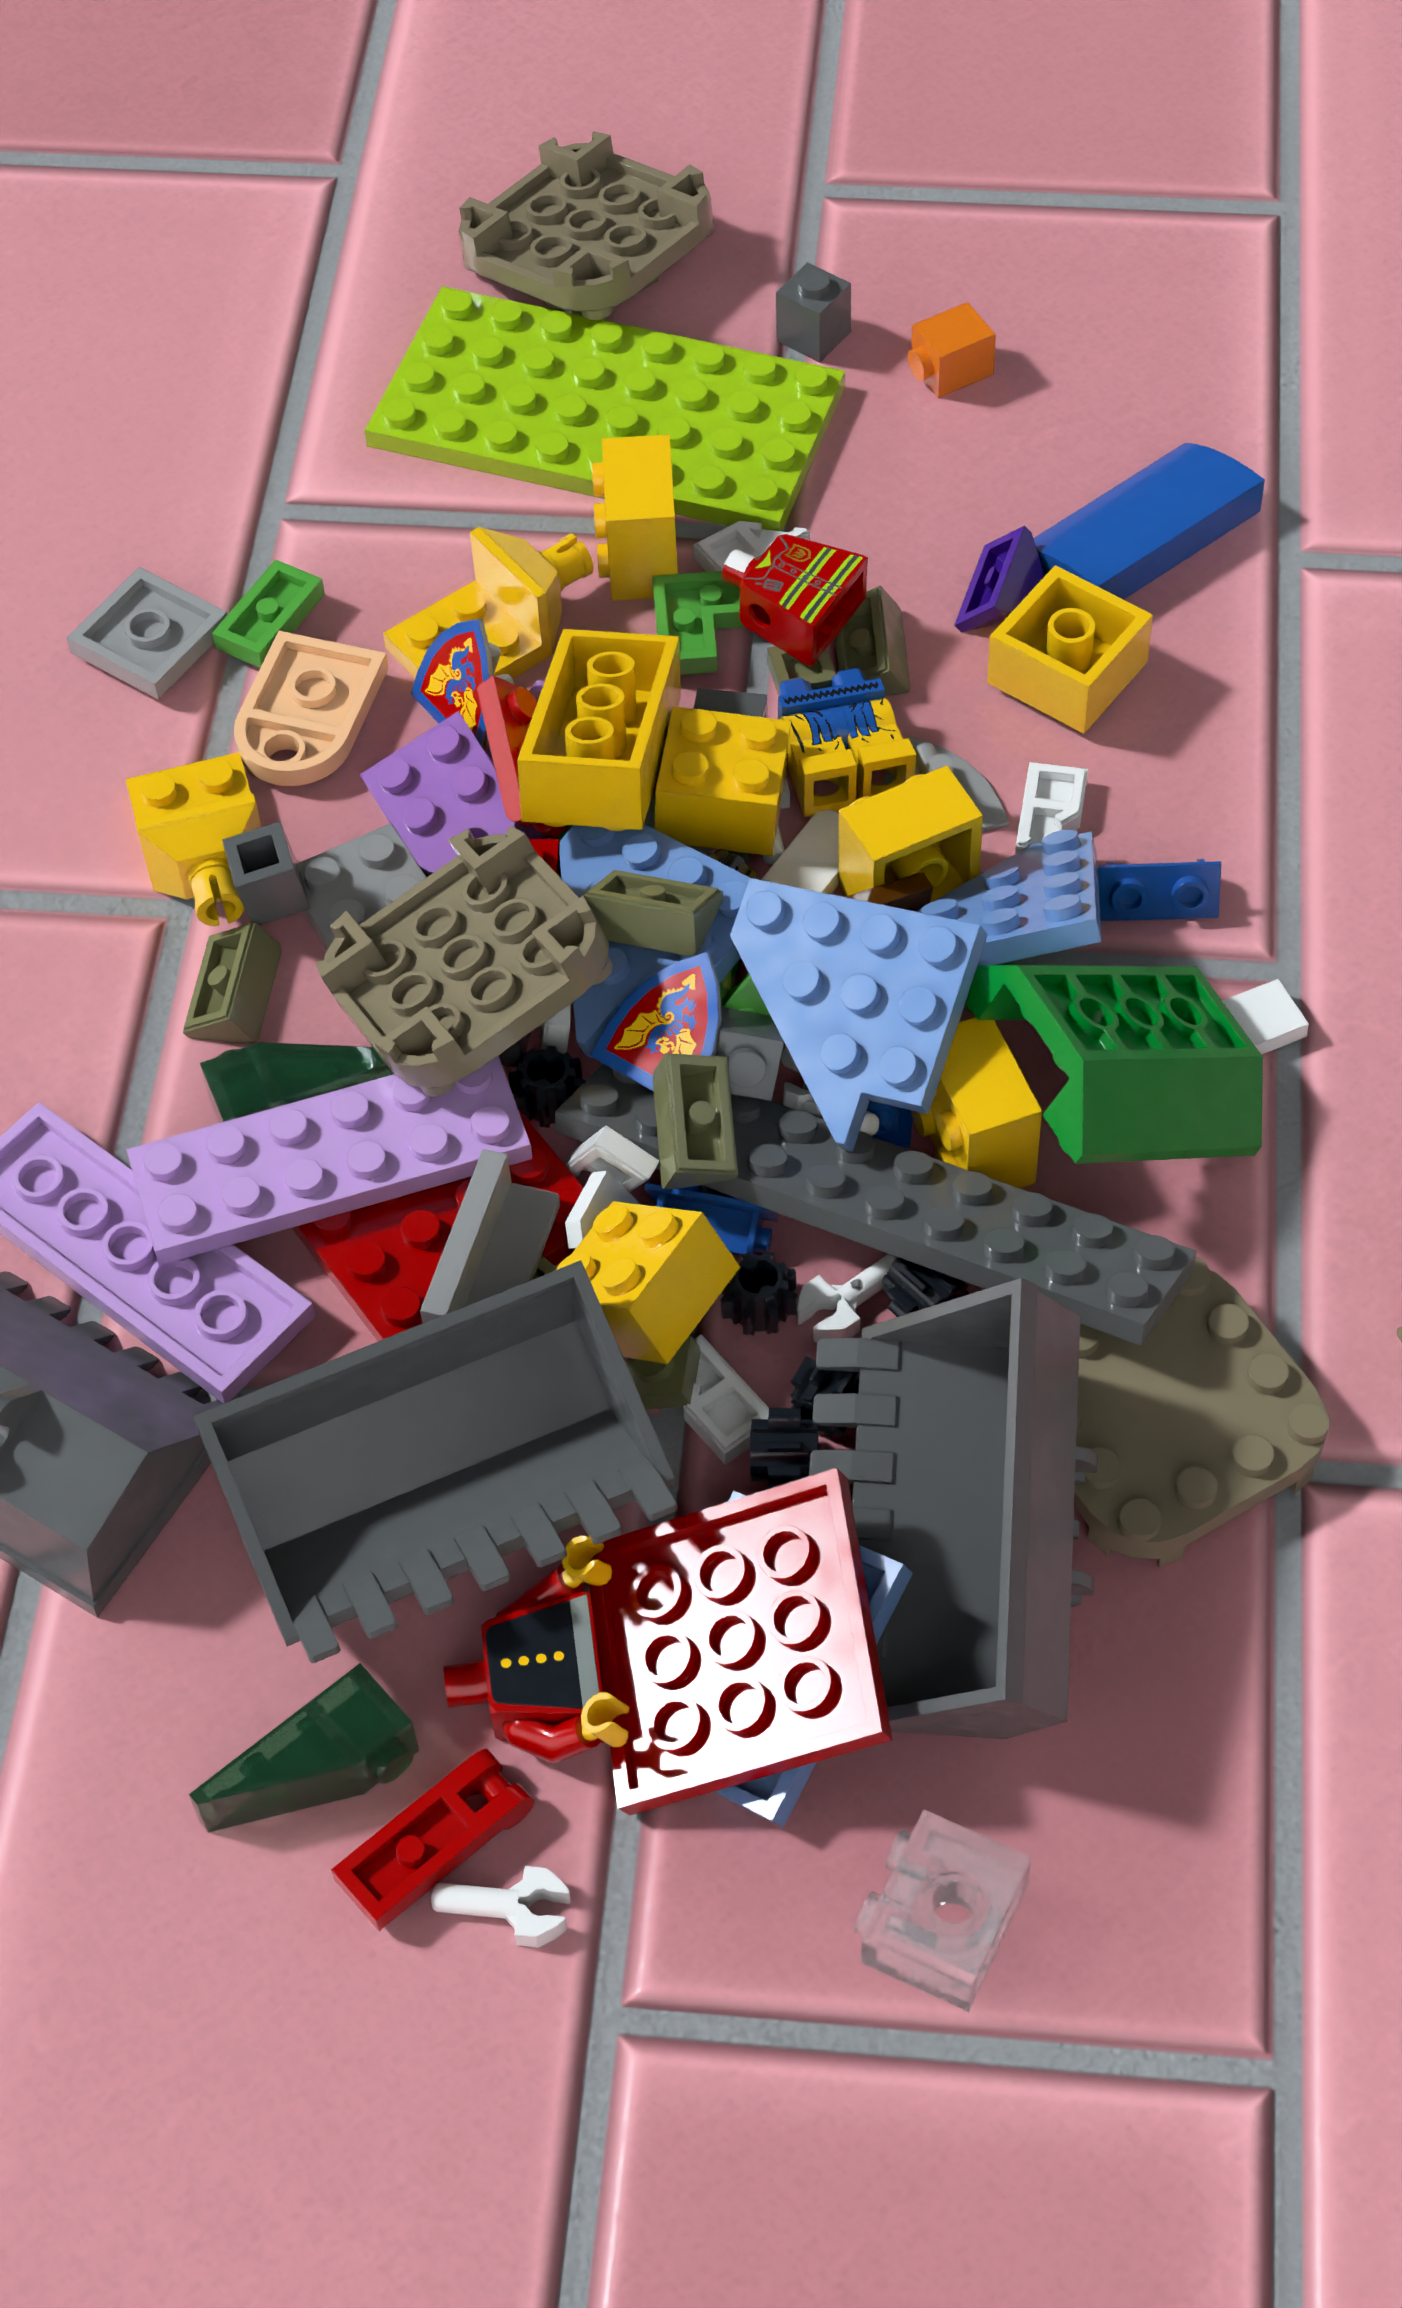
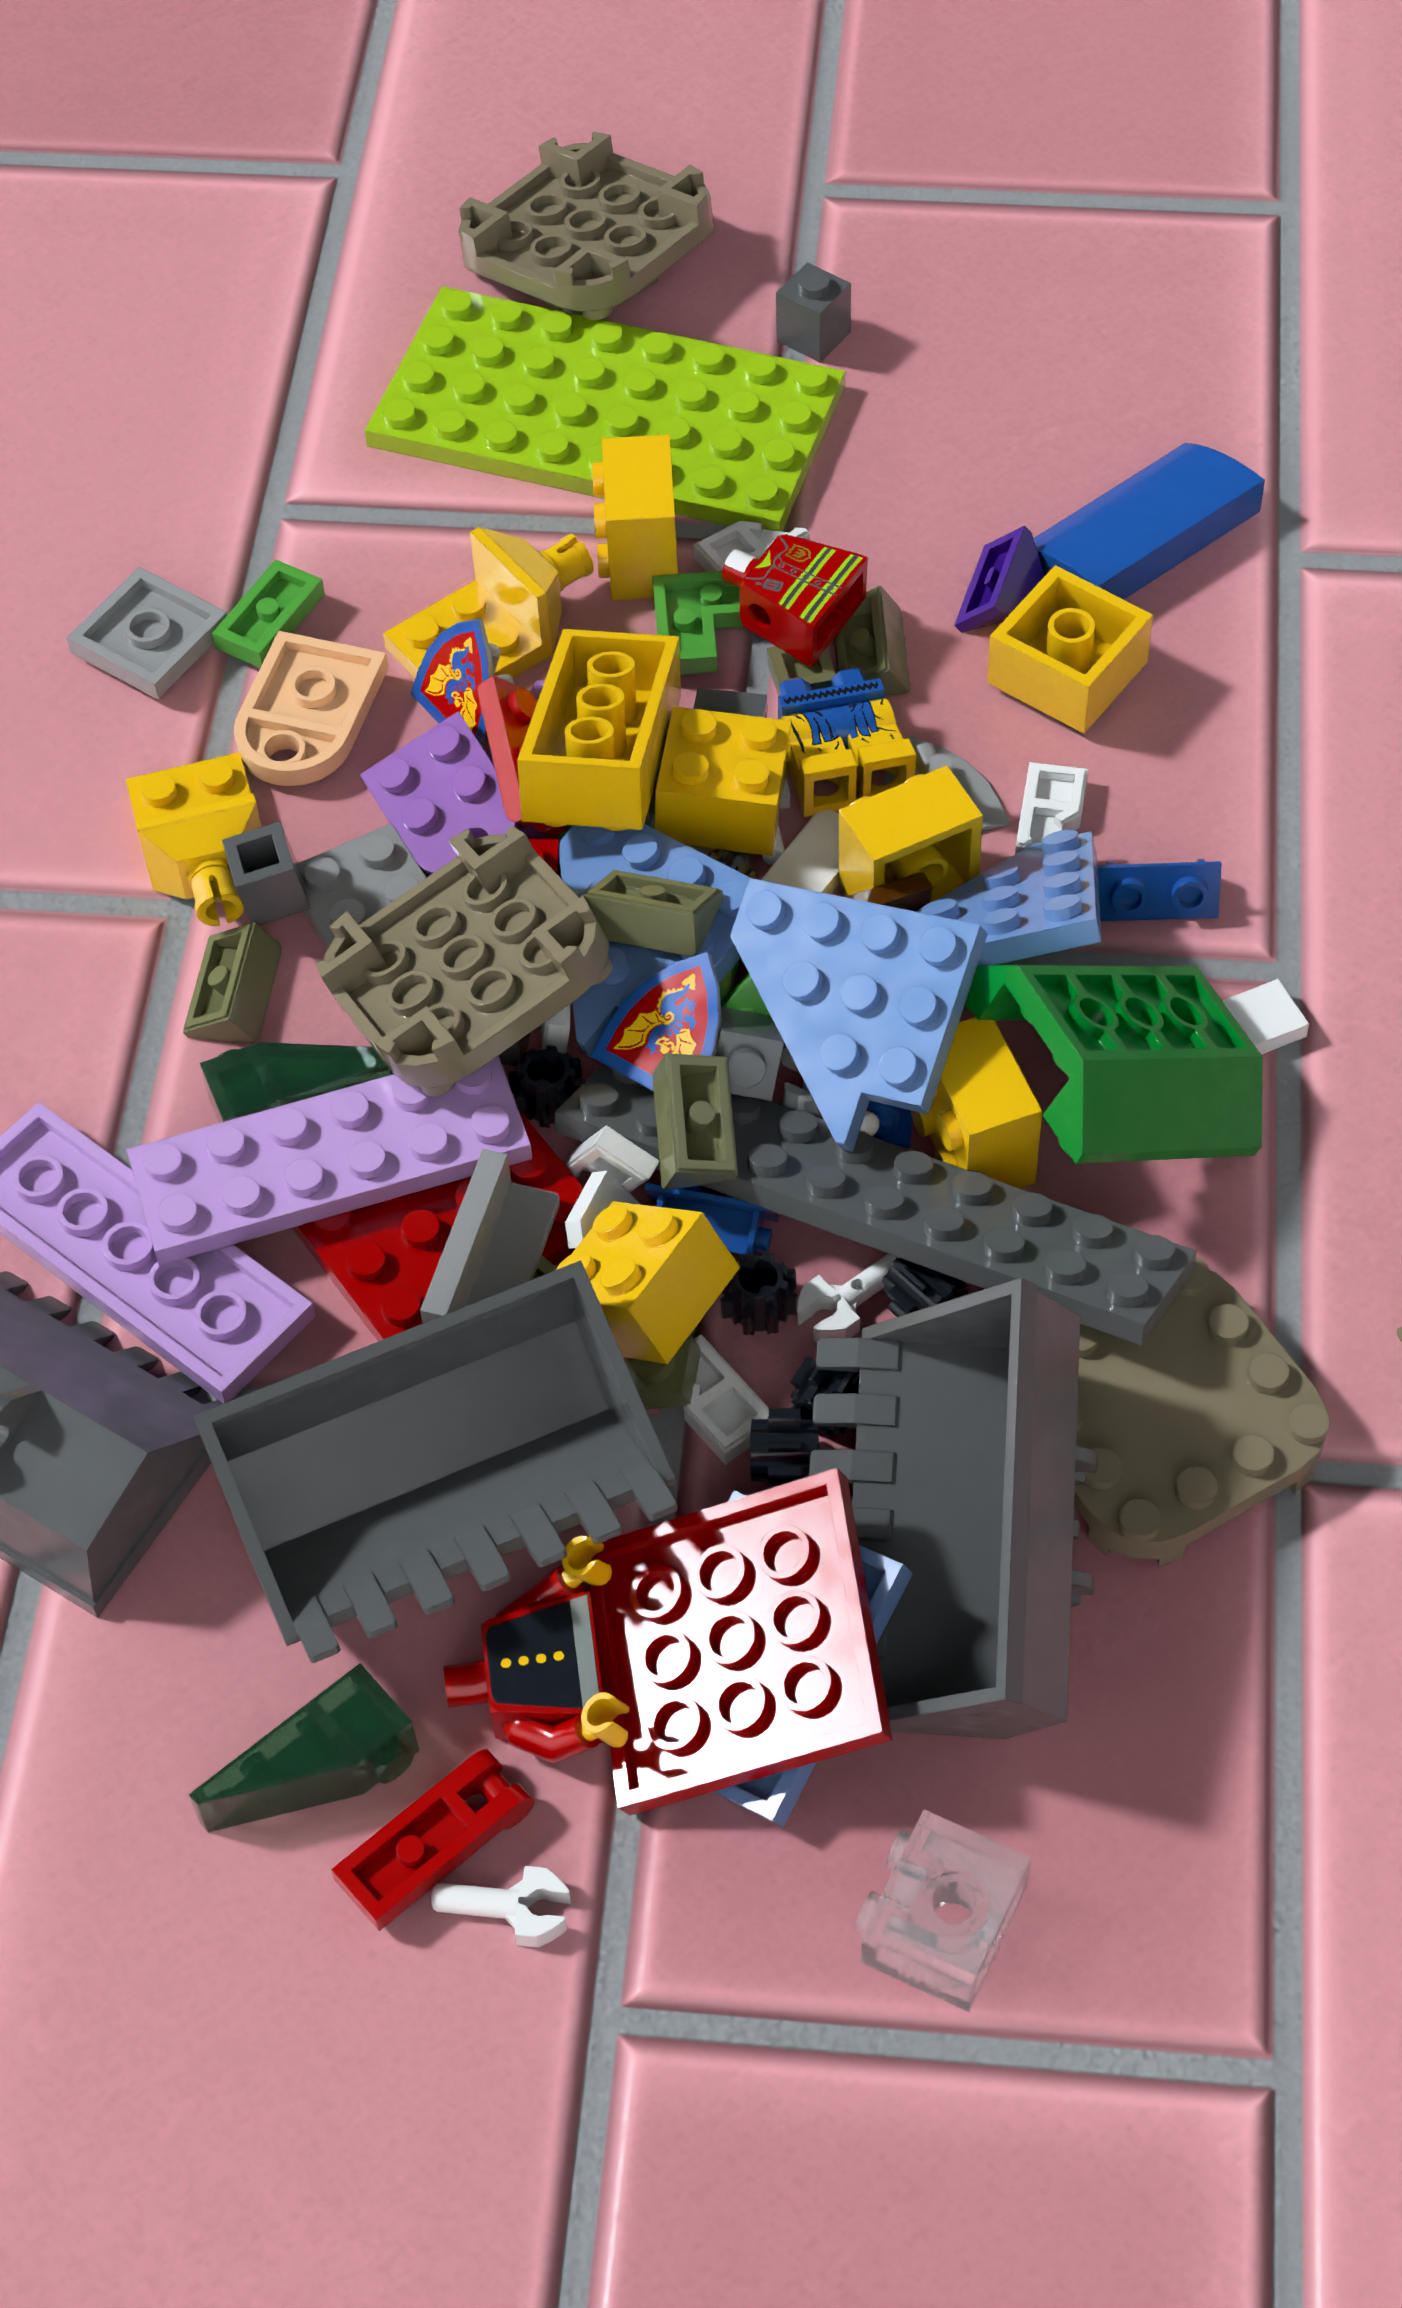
(952, 350): orange brick -> none

